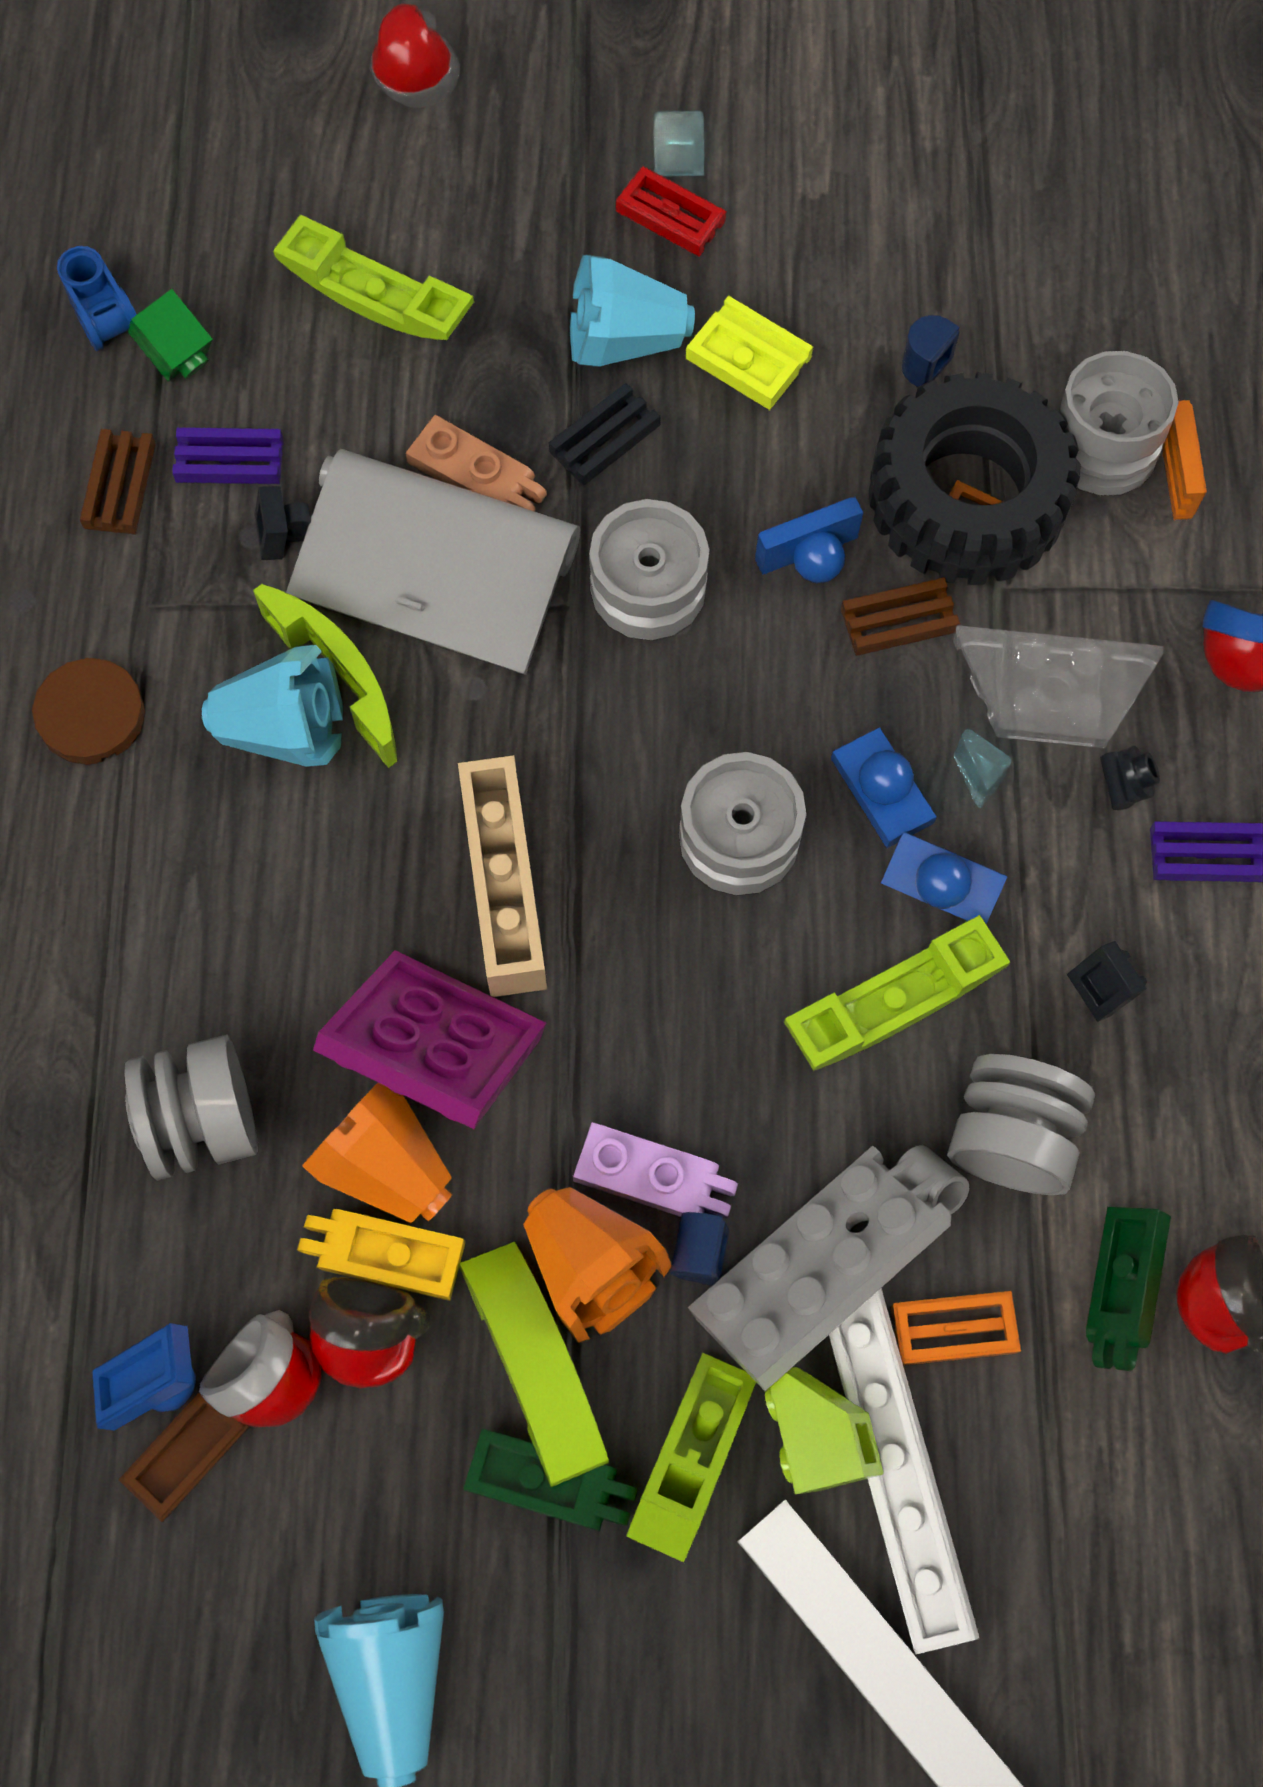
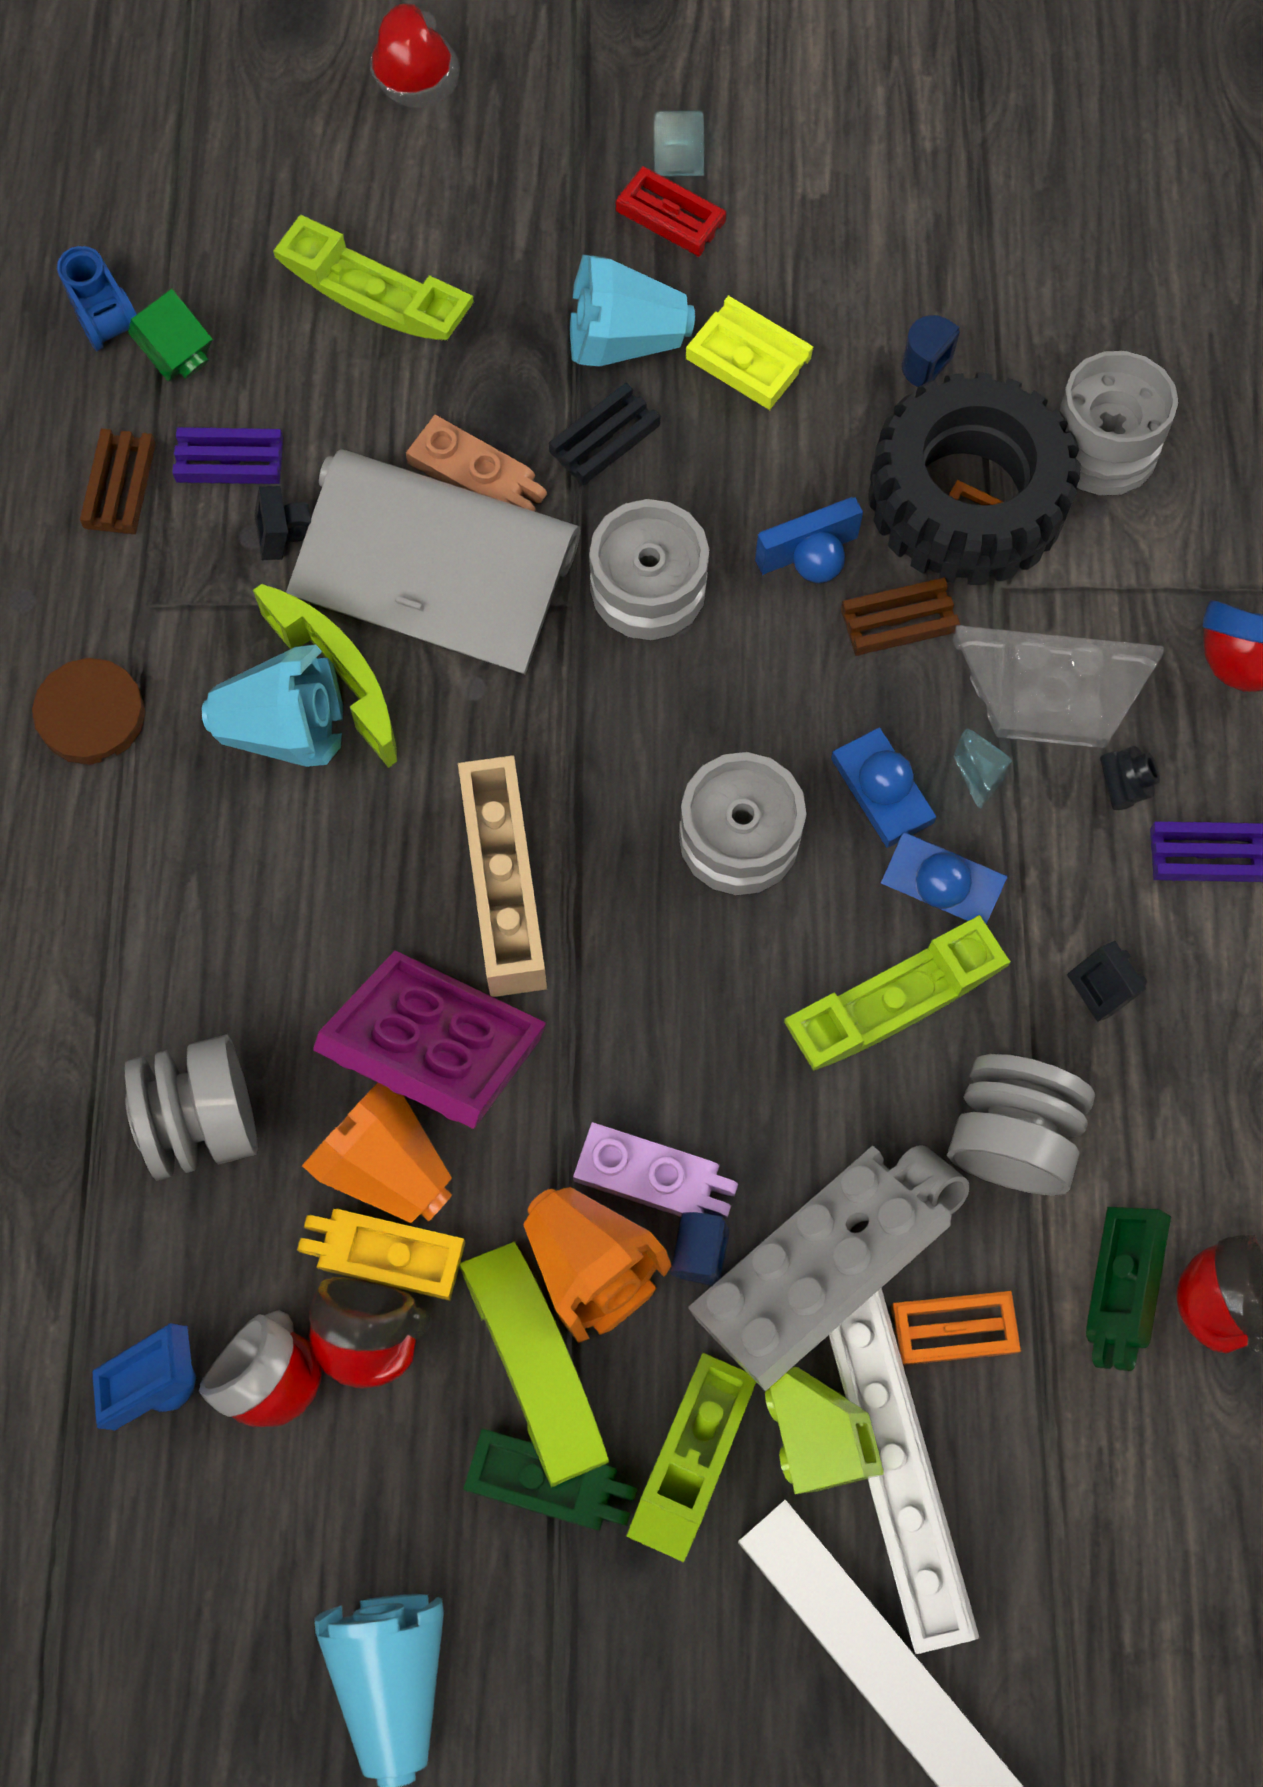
(181, 1456): reddish brown tile -> none
(1184, 463): orange tile -> none

